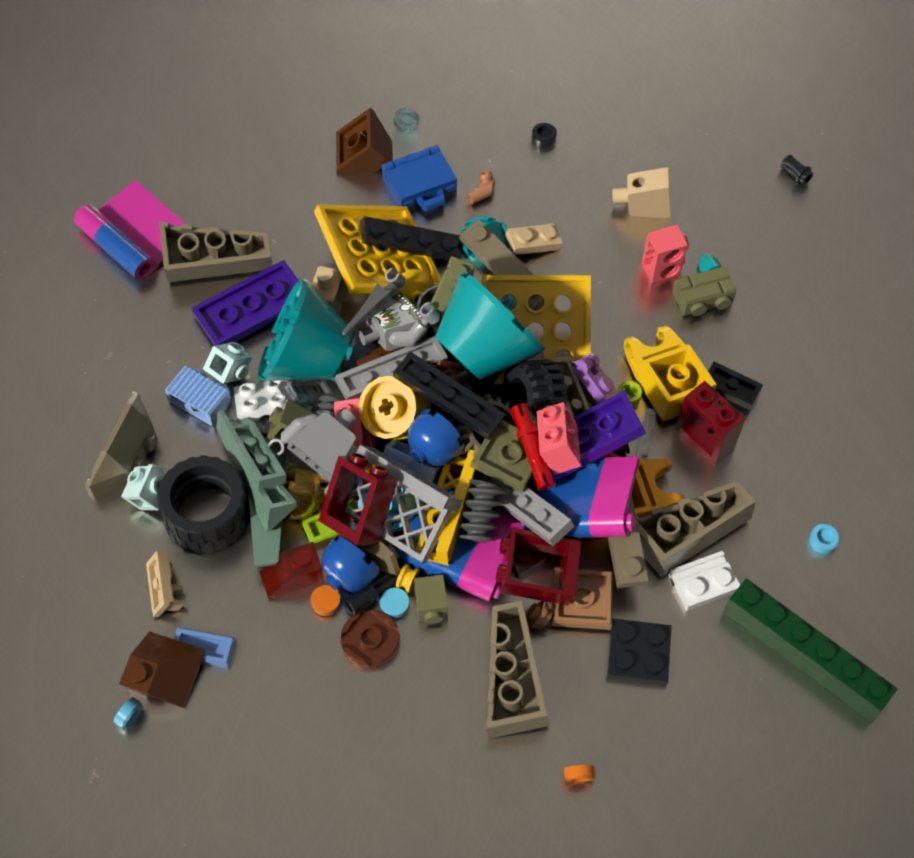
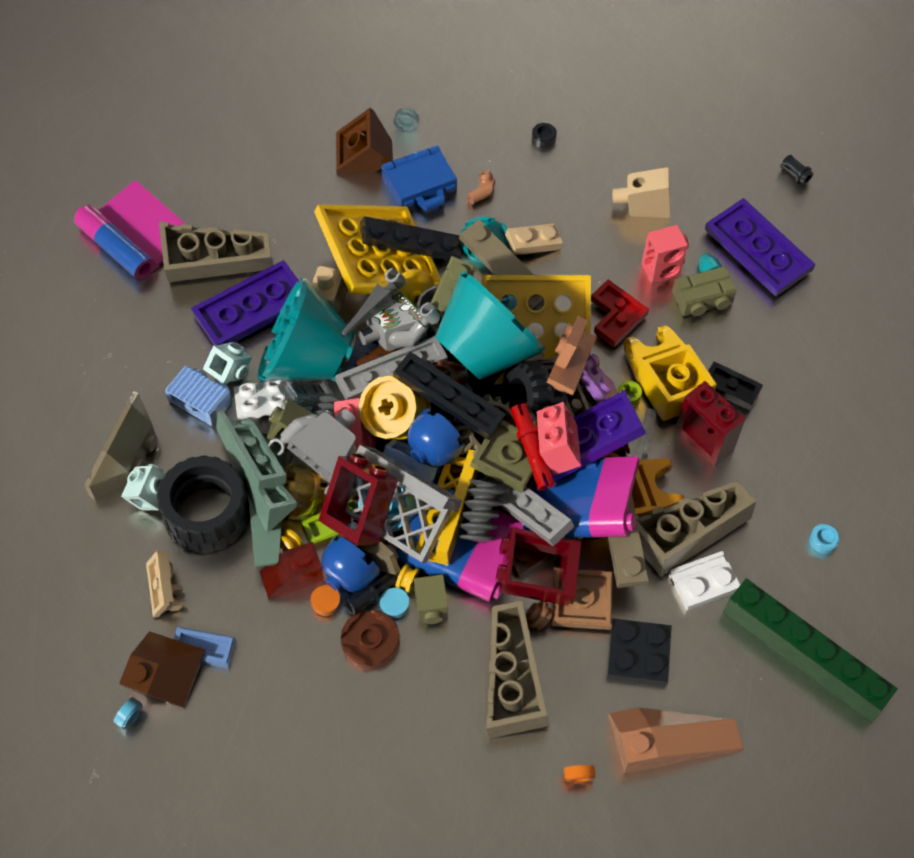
(289, 540): none -> yellow bush
(573, 354): none -> nougat bracket
(622, 312): none -> red plate
(664, 738): none -> nougat wedge
(759, 247): none -> dark purple plate

